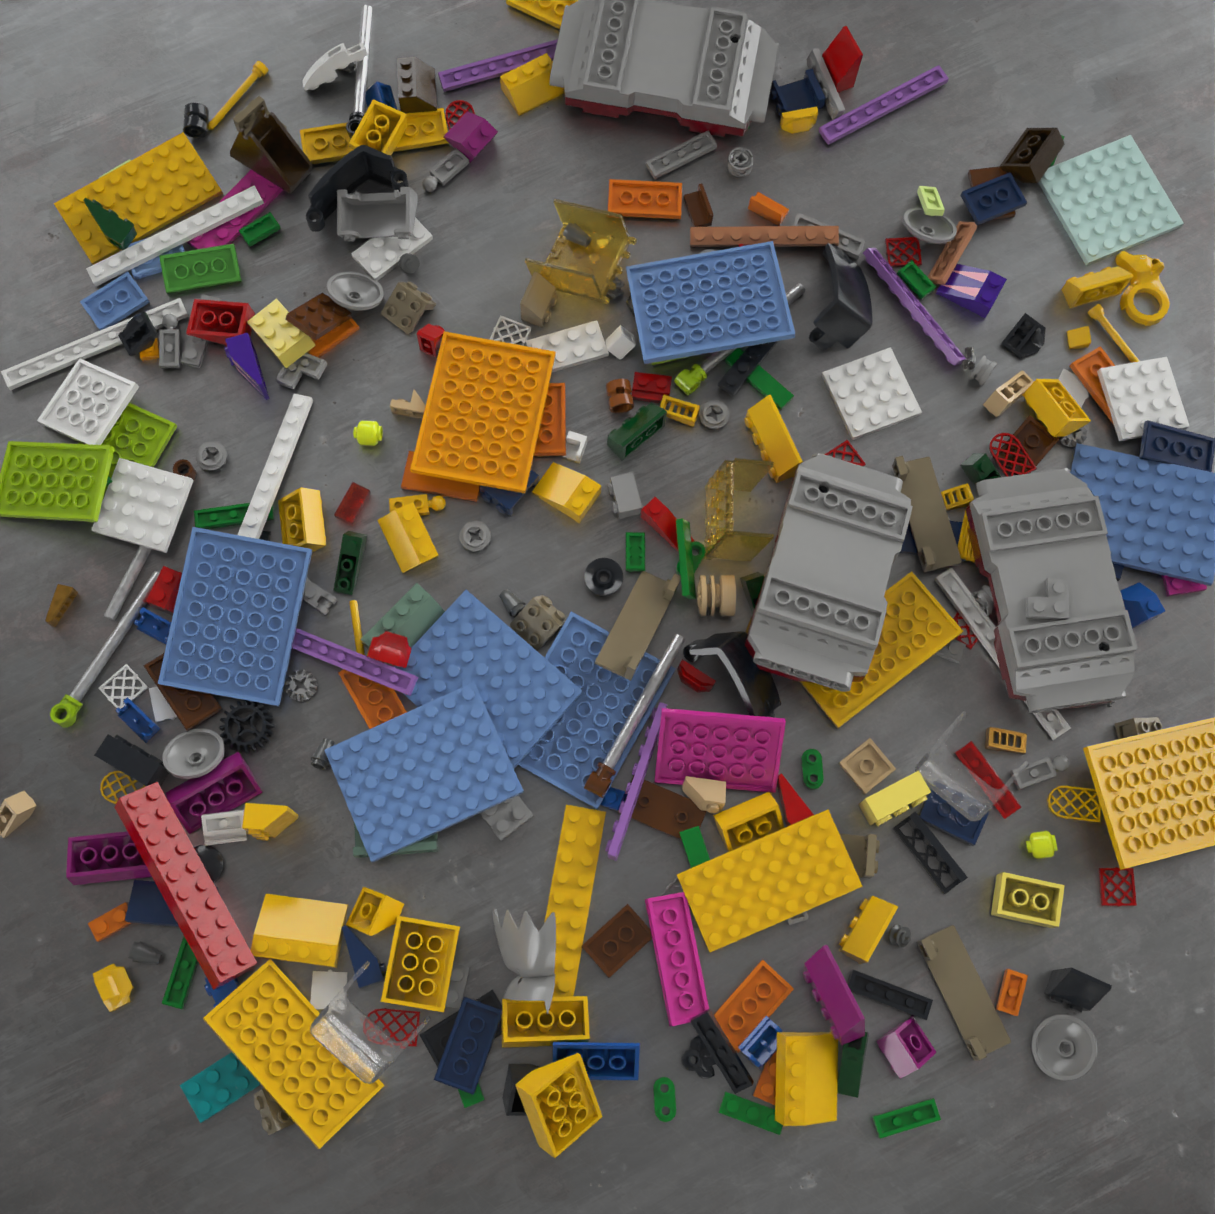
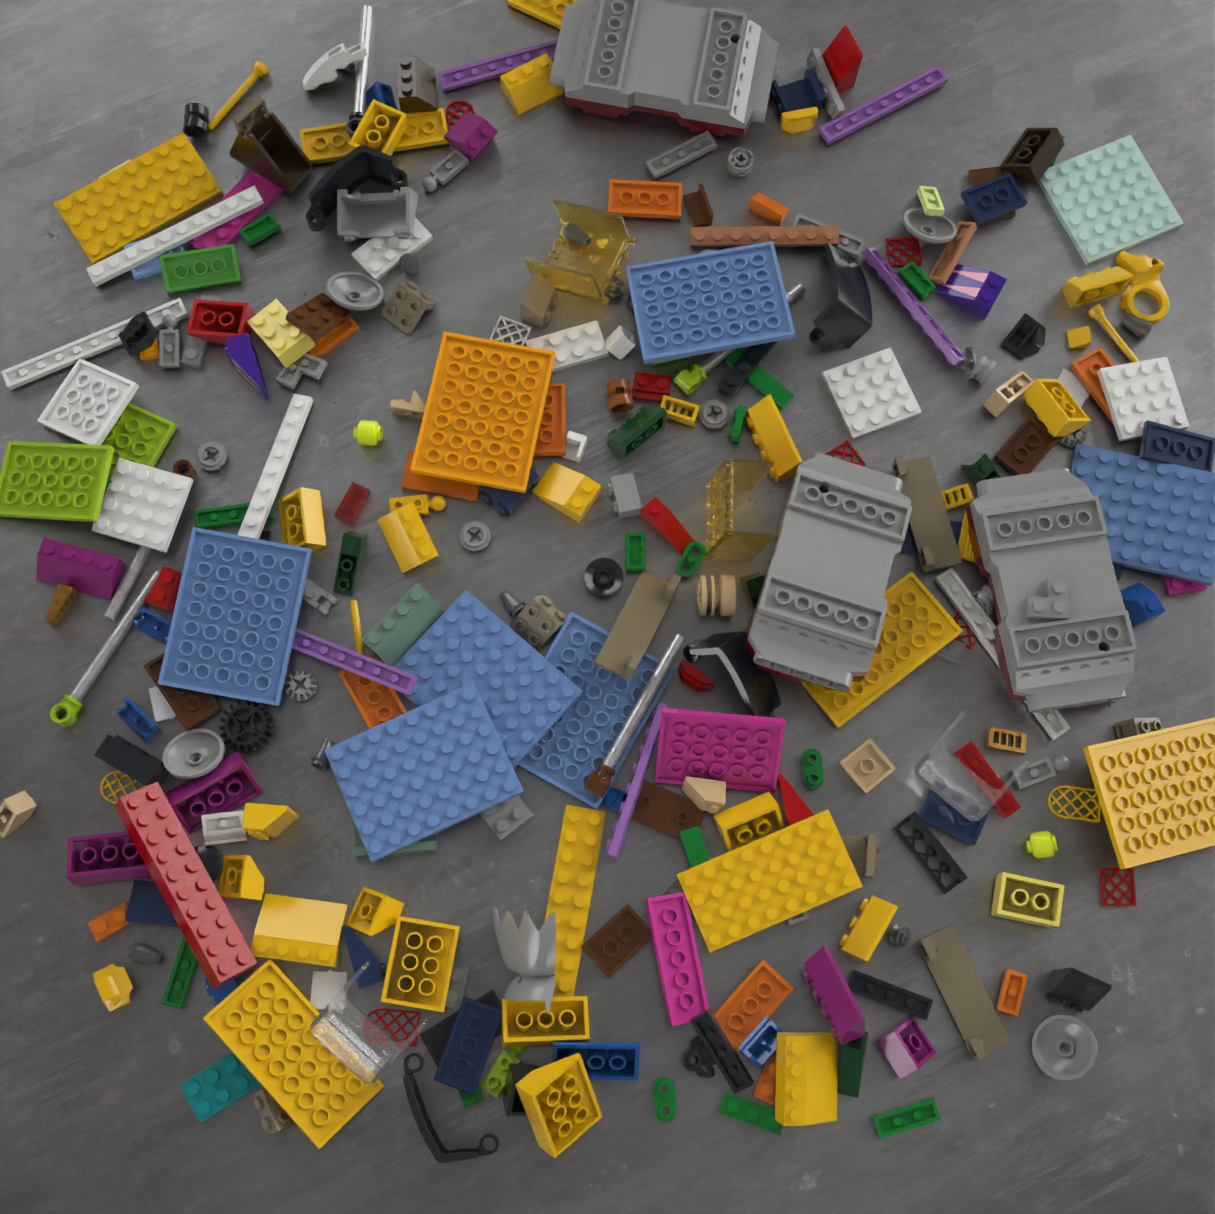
(79, 568): none -> magenta slope
(113, 678): white window -> none
(114, 301): medium blue plate -> none
(116, 230): dark green slope -> none
(240, 879): none -> yellow slope
(390, 649): red slope -> none
(426, 1127): none -> black panel
(430, 339): red slope -> none
(496, 1077): none -> lime plate
(686, 558): green tile -> none
(736, 430): none -> green plate
(895, 799): light yellow brick -> none
(996, 458): red window -> none
(1137, 325): none -> dark grey cone

